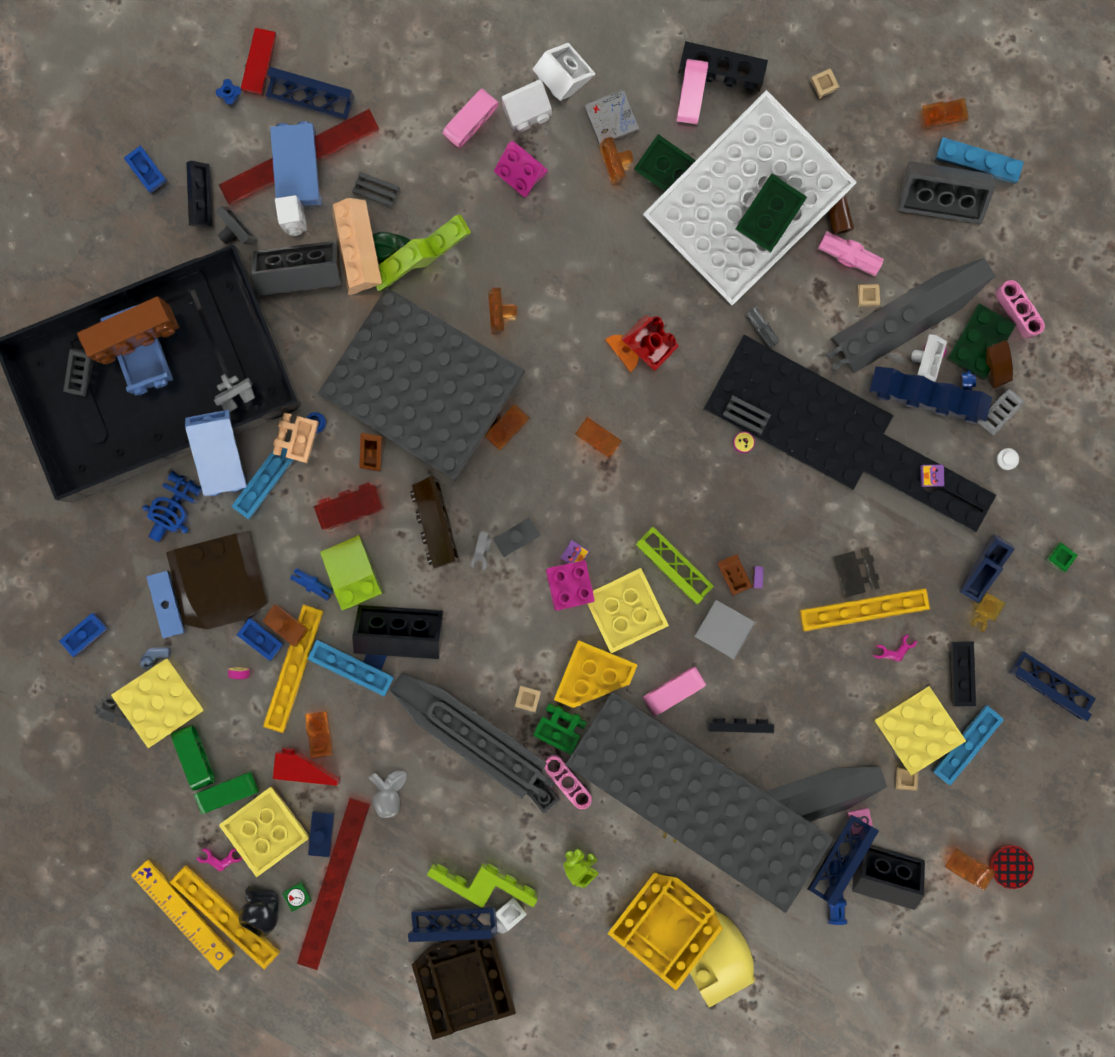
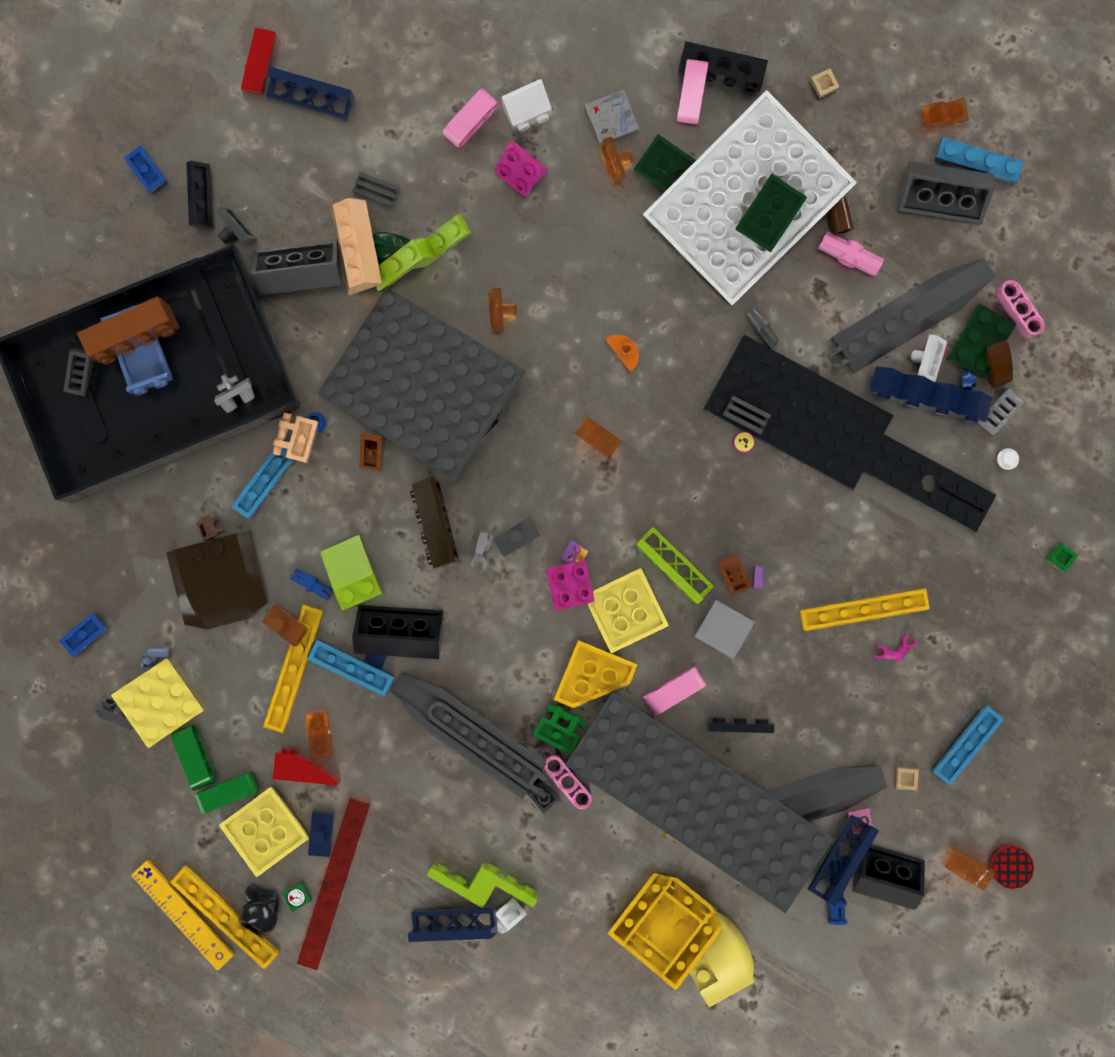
(161, 525): blue torso -> none
(161, 591): medium blue tile -> none
(207, 528): none -> reddish brown tile
(215, 453): panel -> none
(219, 865): dark pink arm -> none
(234, 92): blue plate -> none
(238, 673): dark pink tile -> none
(260, 639): blue plate -> none
(291, 215): white brick -> none
(295, 162): medium blue panel -> none
(326, 144): clear red tile -> none
(348, 506): clear red brick -> none
(387, 800): light grey piece -> none
(462, 985): dark brown wedge -> none
(507, 426): clear orange slope -> none
(527, 698): tan plate -> none
(563, 71): white slope -> none
(578, 869): lime piece -> none
(650, 341): red slope -> none
(849, 573): clear smoke plate -> none
(868, 295): tan tile -> none
(920, 730): light yellow plate -> none
(932, 475): medium lavender tile -> none
(963, 673): black plate -> none
(987, 568): dark blue slope -> none
(988, 608): clear yellow plate -> none
(1051, 693): dark blue fence -> none

